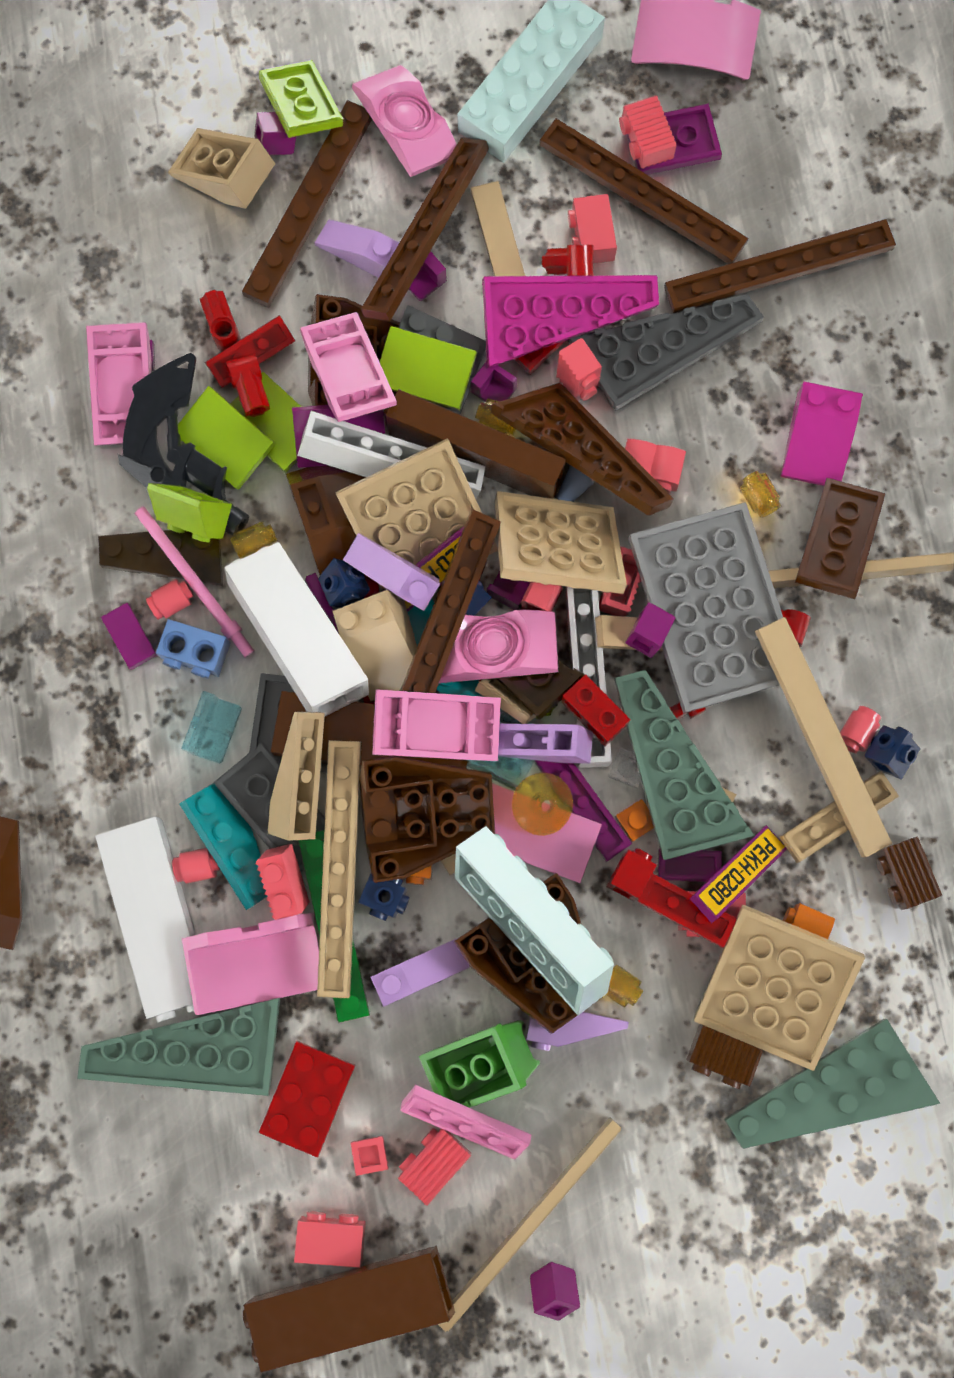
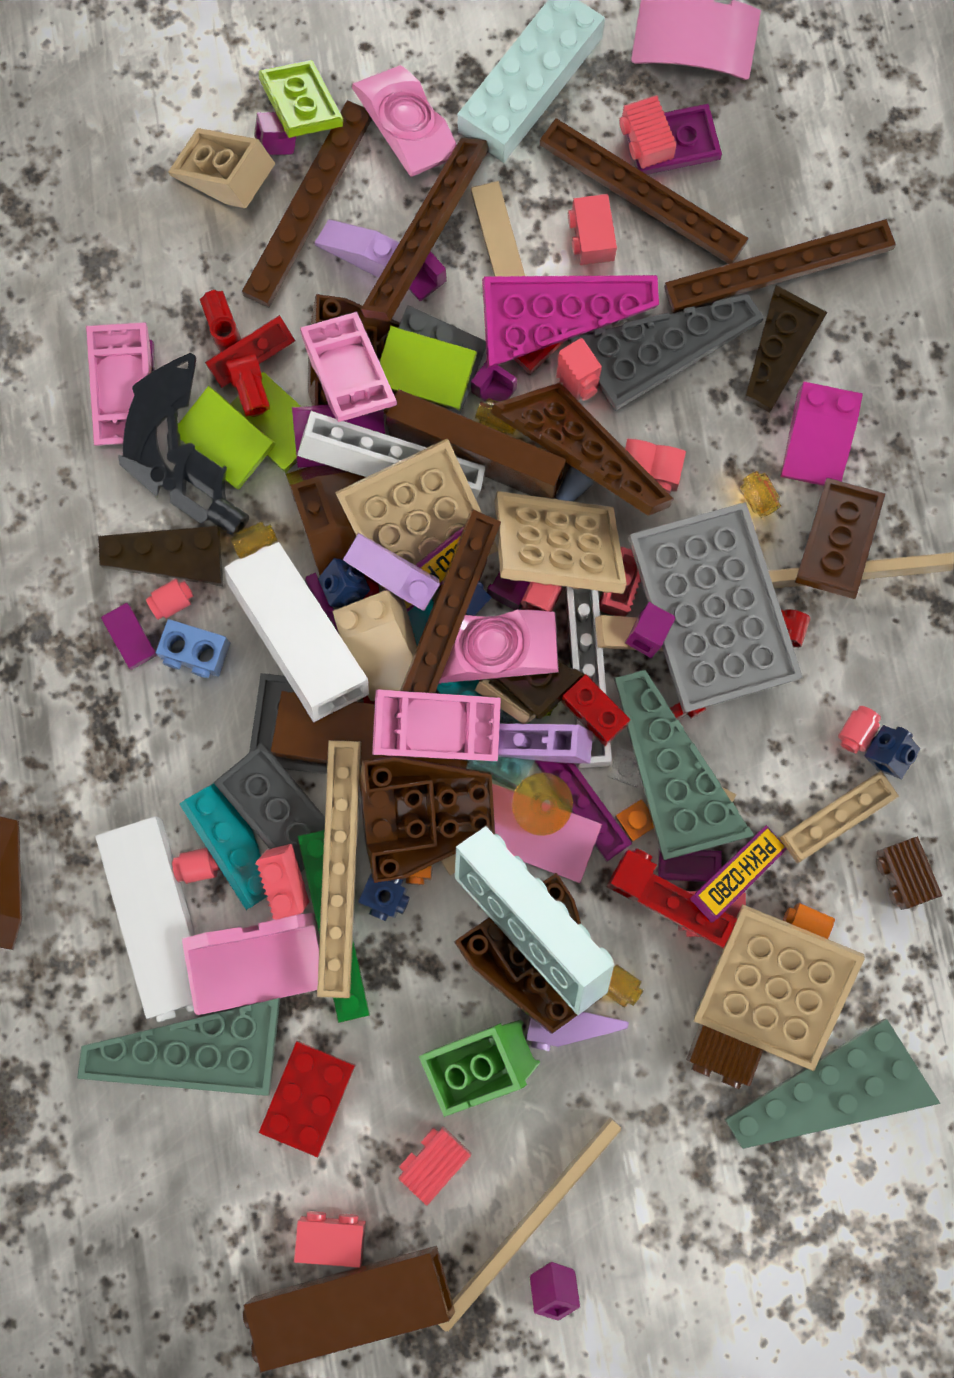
(189, 511): lime slope -> none
(211, 728): clear light blue panel -> none
(230, 628): bright pink bar -> none
(297, 782): tan slope -> none
(369, 1155): coral plate -> none
(419, 972): lavender slope -> none
(465, 1122): bright pink tile -> none
(573, 260): red piece -> none
(784, 339): none -> dark brown wing
(823, 737): tan tile -> none

